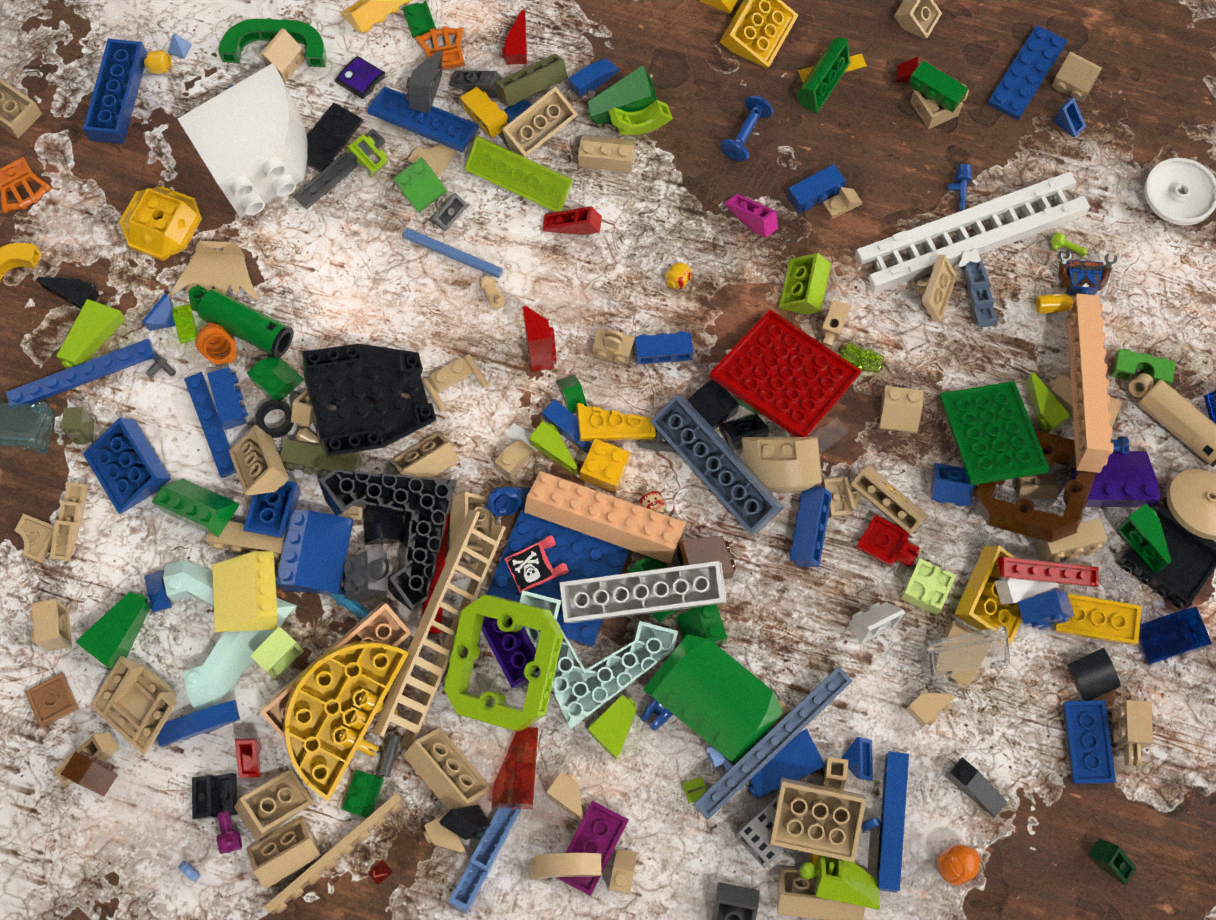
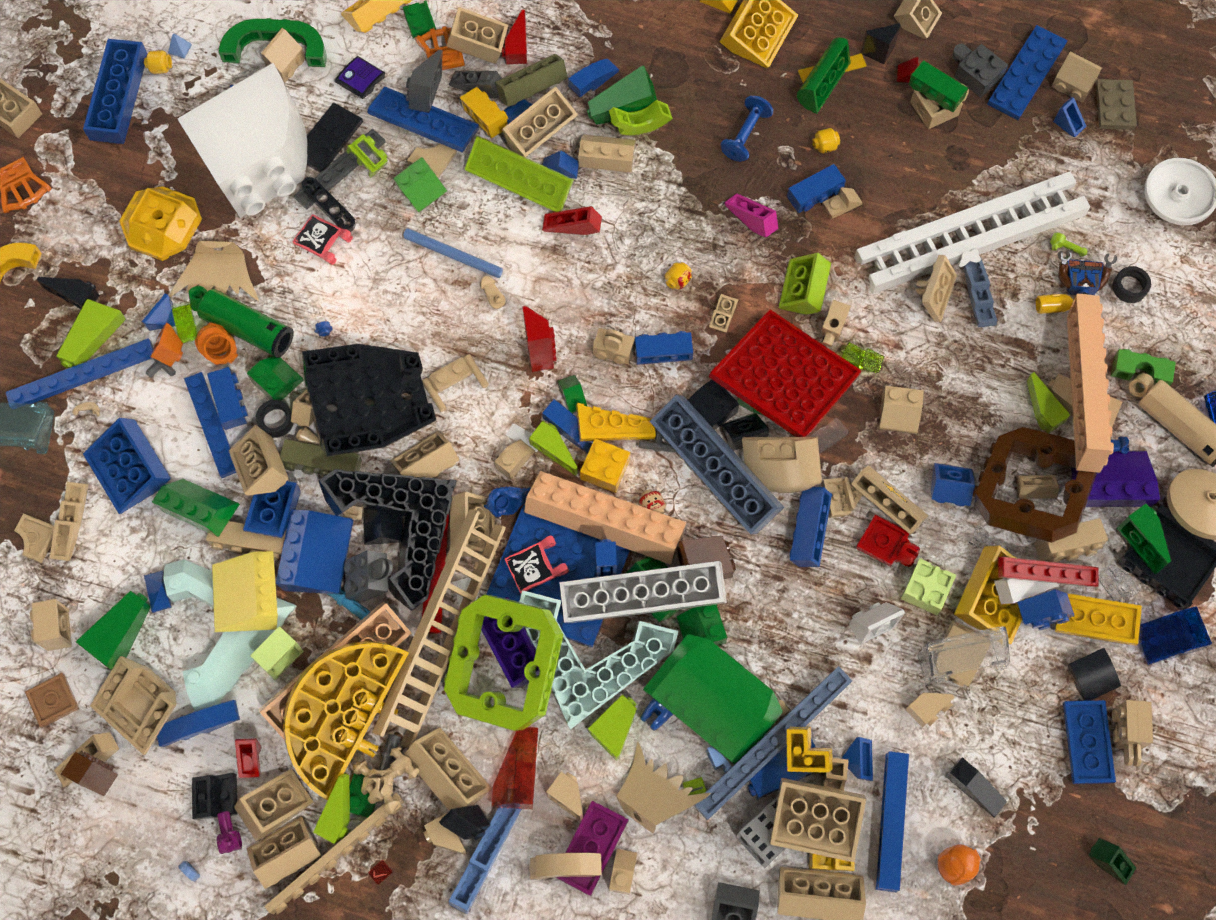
(78, 425): olive brick -> none
(87, 406): none -> tan piece
(167, 346): none -> orange slope
(318, 237): none -> flag
(323, 328): none -> blue plate
(328, 204): none -> black beam
(336, 813): none -> lime slope
(380, 782): none -> tan piece
(449, 212): dark grey slope -> none
(477, 35): none -> tan brick
(562, 163): none -> blue slope
(606, 558): none -> blue brick
(652, 795): none -> tan piece
(723, 313): none -> tan slope
(801, 755): none -> yellow brick
(826, 140): none -> yellow head
(842, 882): lime slope -> none
(870, 825): blue tile -> none
(880, 42): none -> black slope
(963, 176): blue piece -> none
(978, 68): none -> dark grey brick
(993, 433): green plate -> none
(1116, 104): none -> dark tan plate
(1135, 272): none -> black tyre

